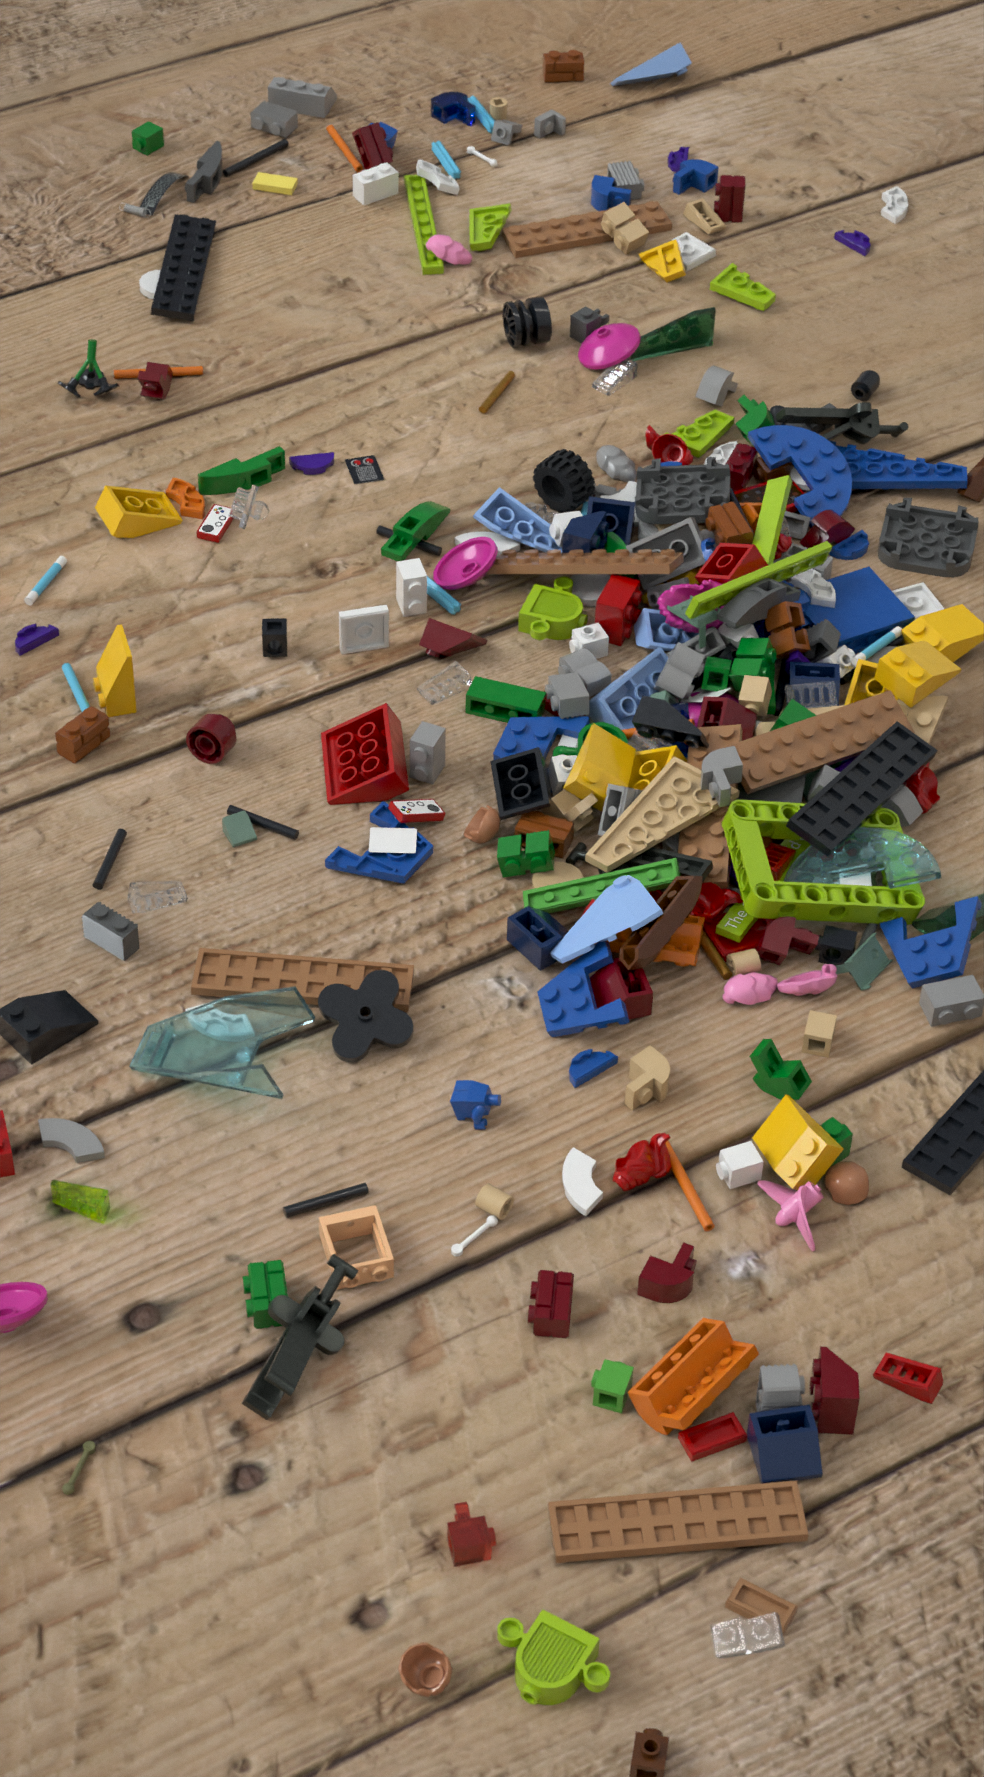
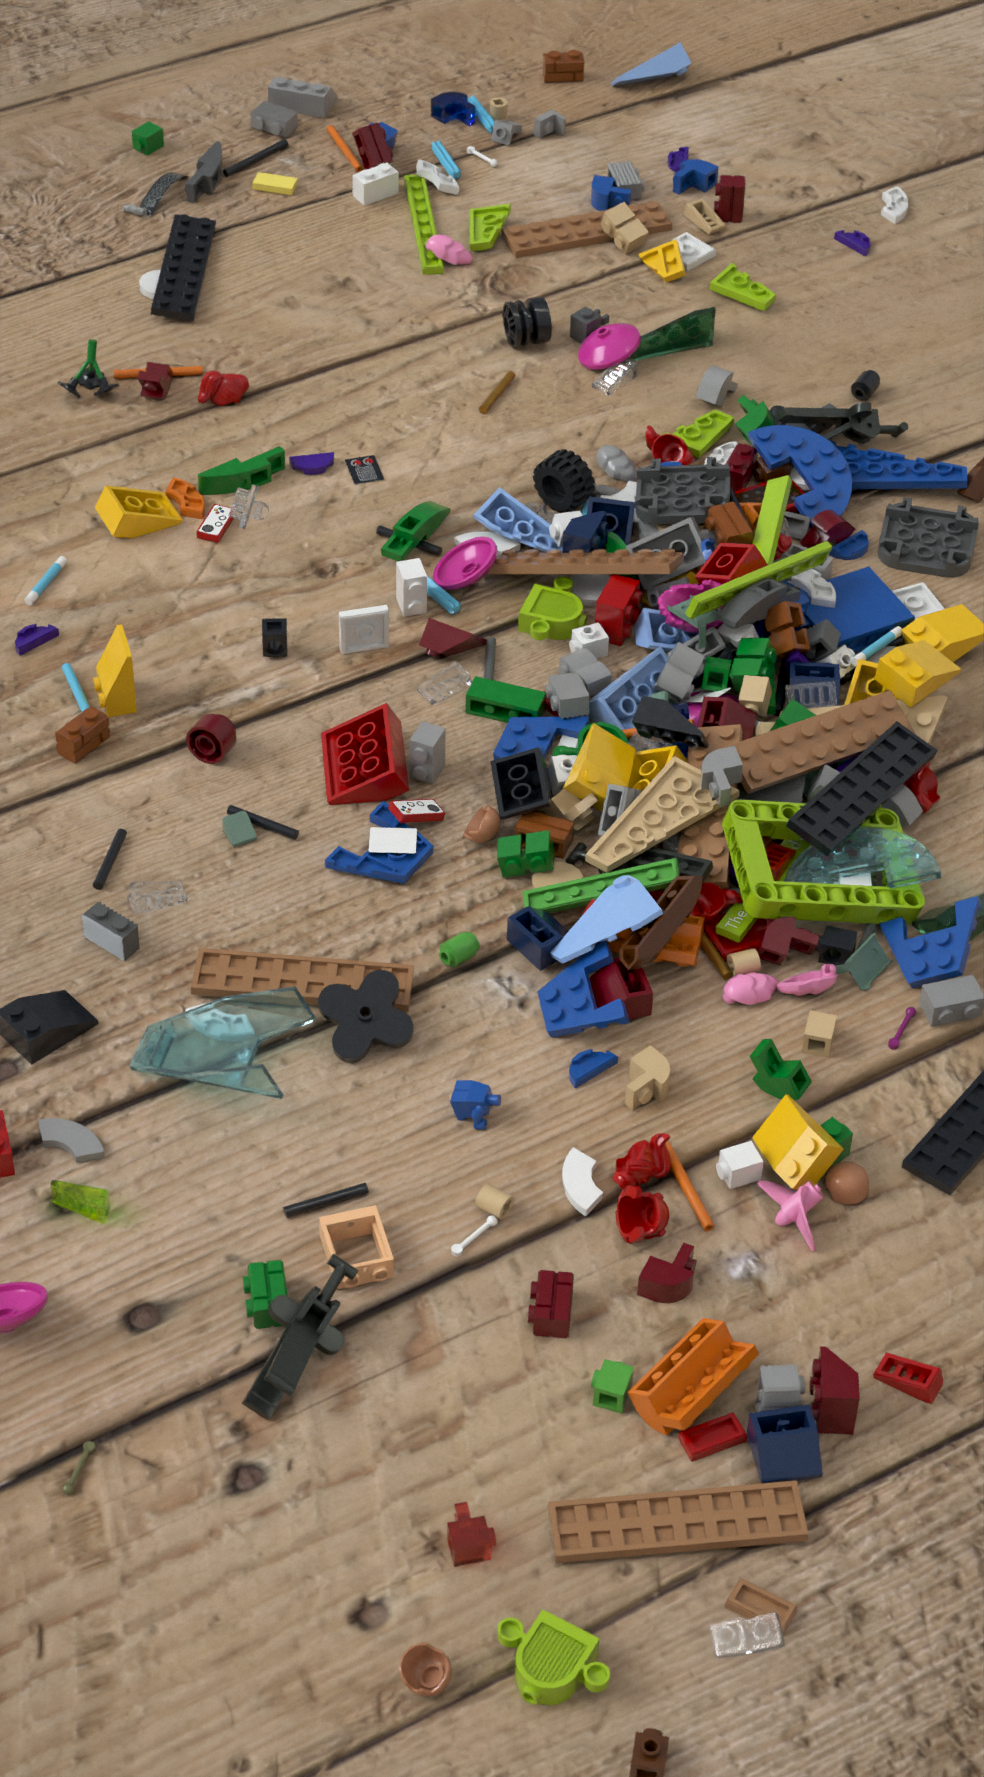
(222, 388): none -> red hair
(459, 949): none -> bright green brick
(490, 658): none -> dark grey piece
(641, 1215): none -> red helmet
(893, 1043): none -> magenta hinge

